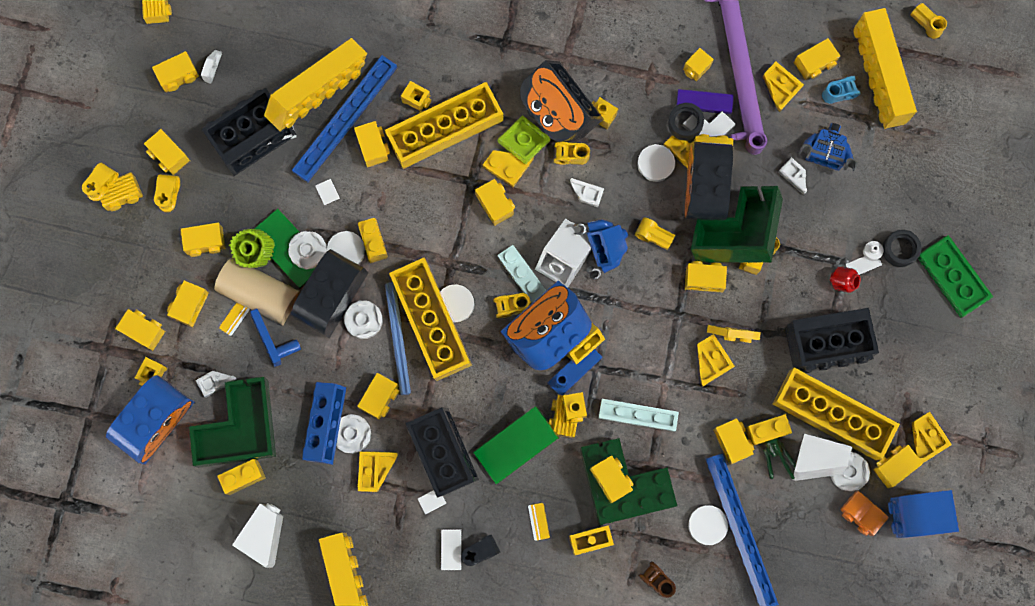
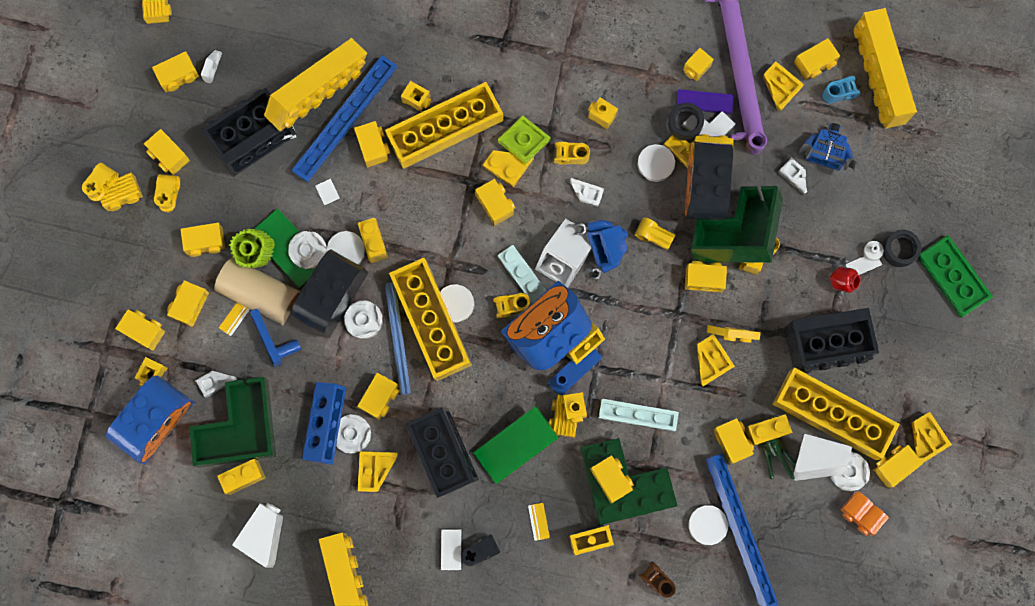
(430, 502): white sticker -> none
(558, 103): brick -> none
(923, 514): blue brick -> none
(928, 20): yellow piece -> none

